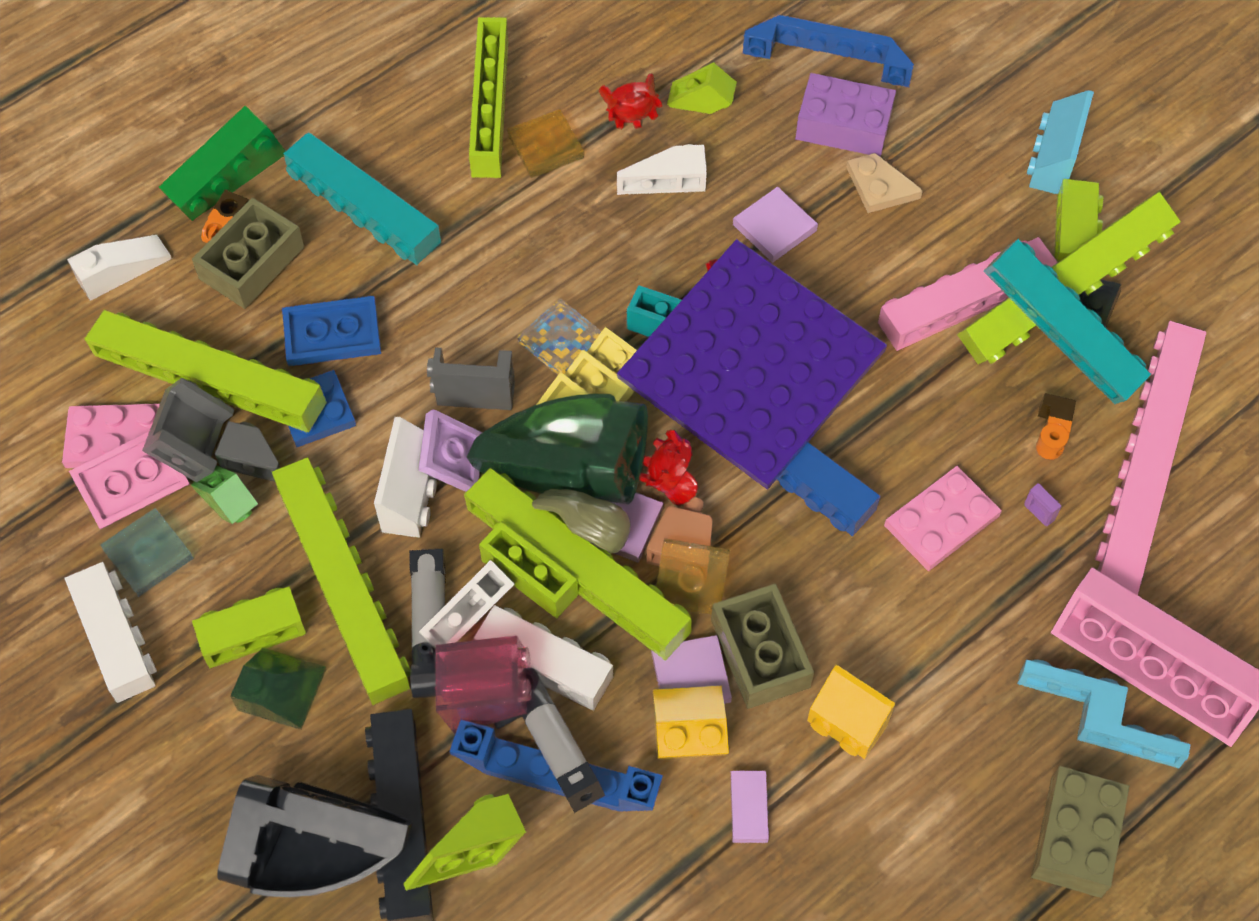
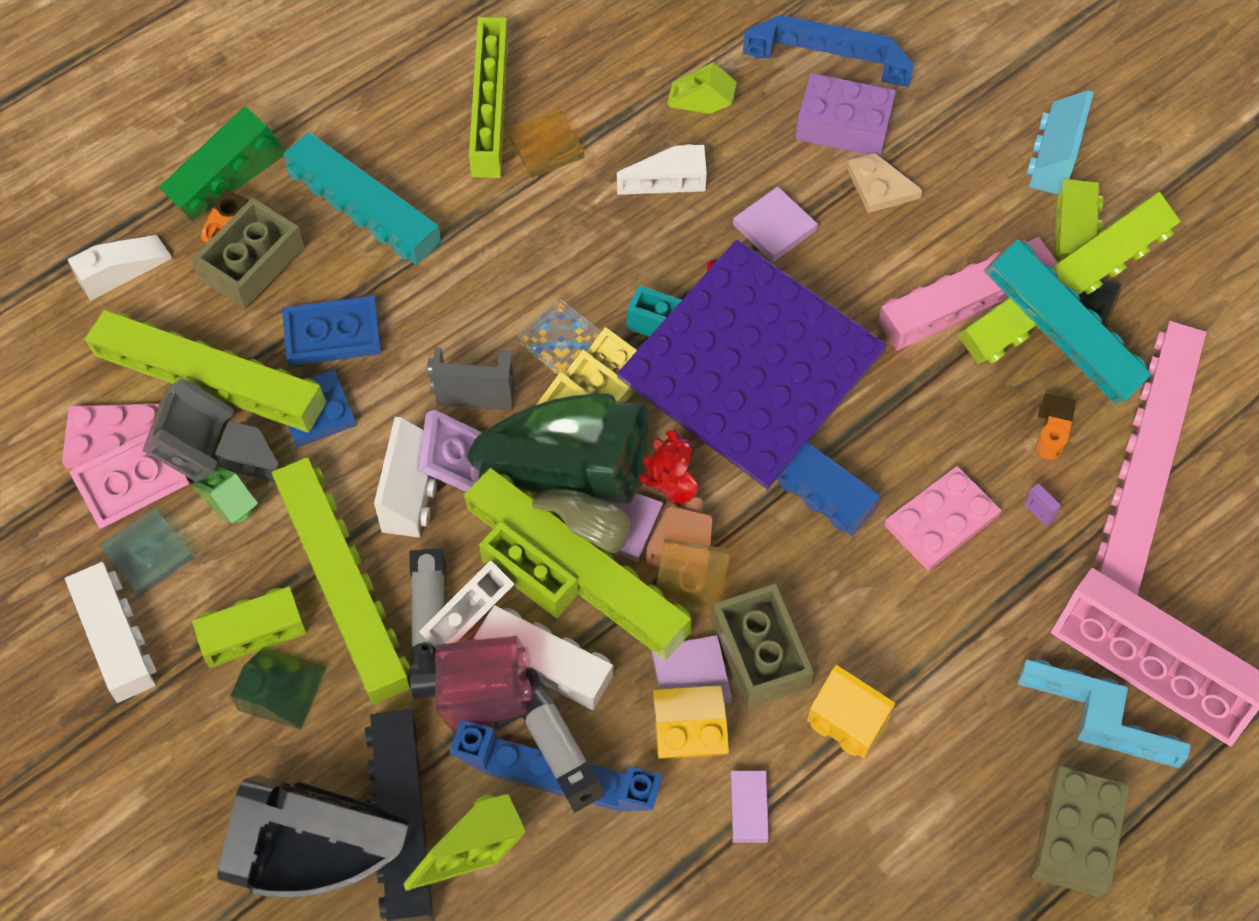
(632, 102): red hair -> none

